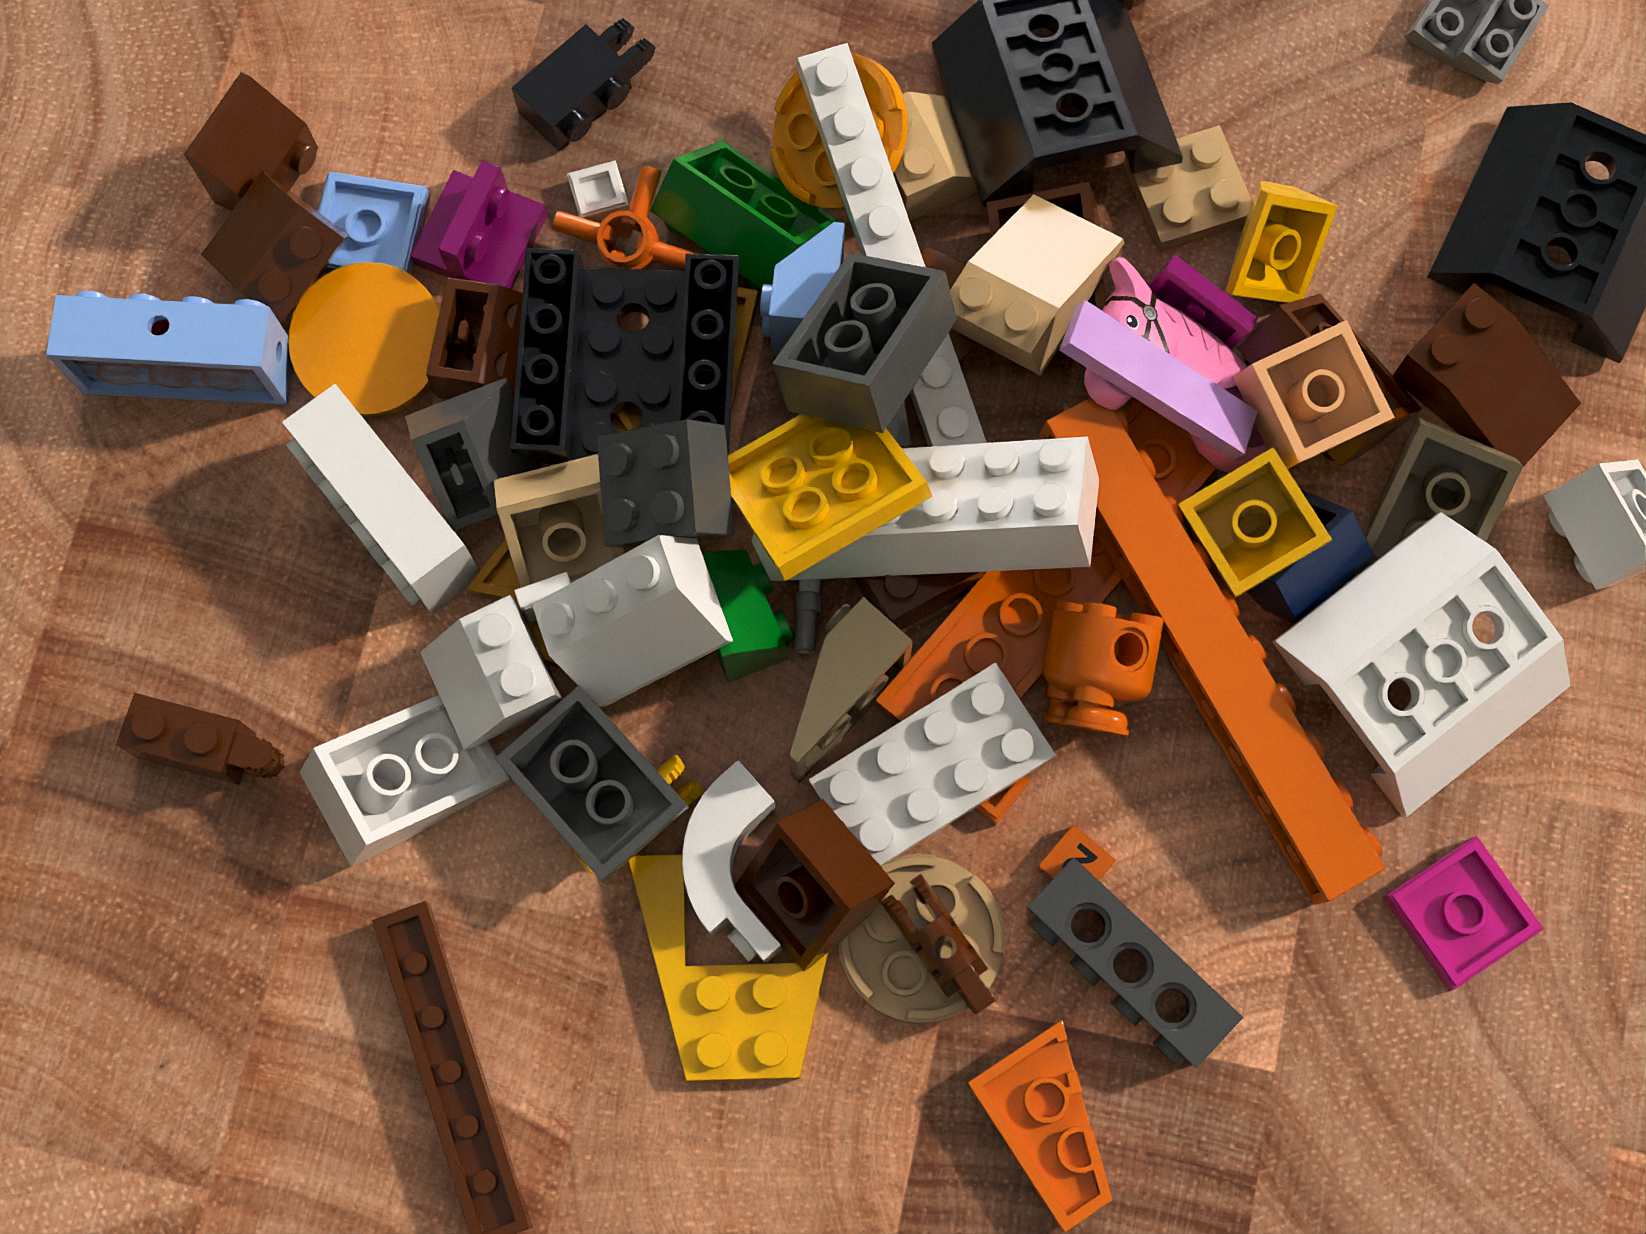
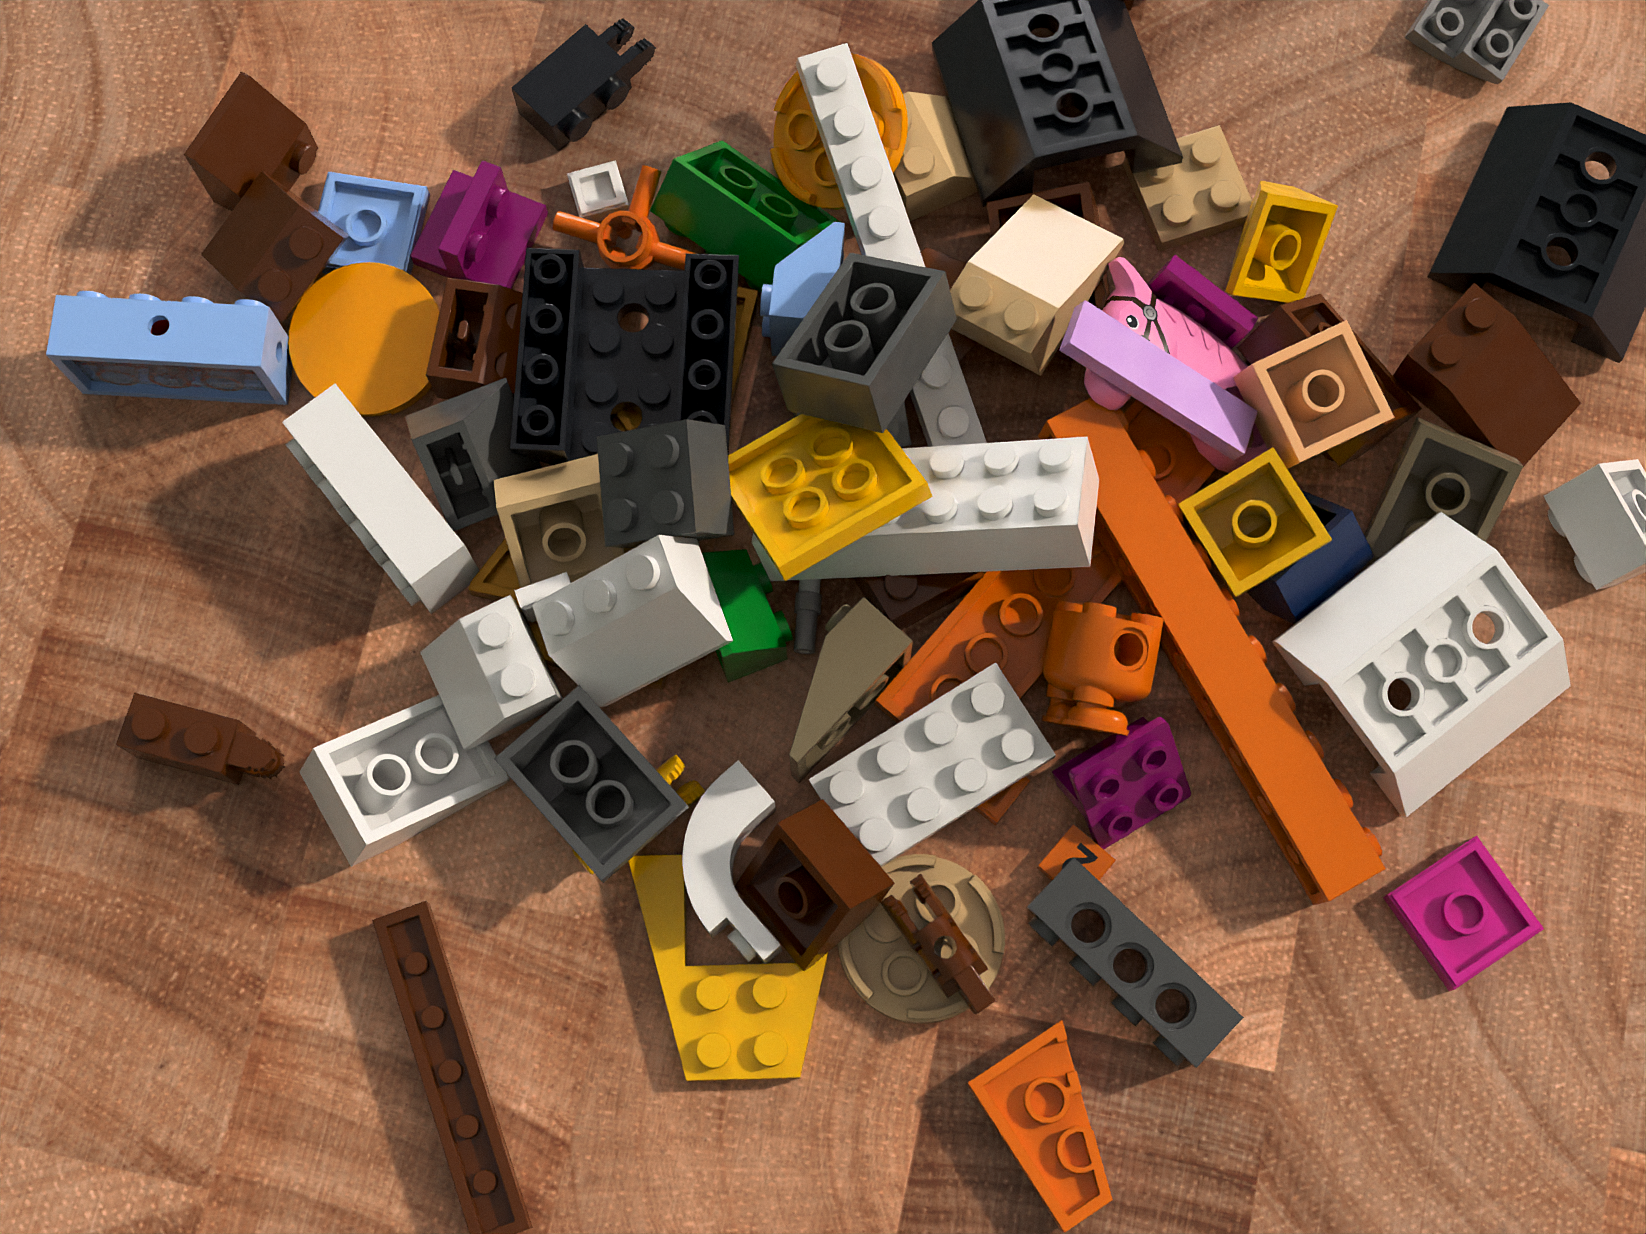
(1125, 780): none -> magenta bracket

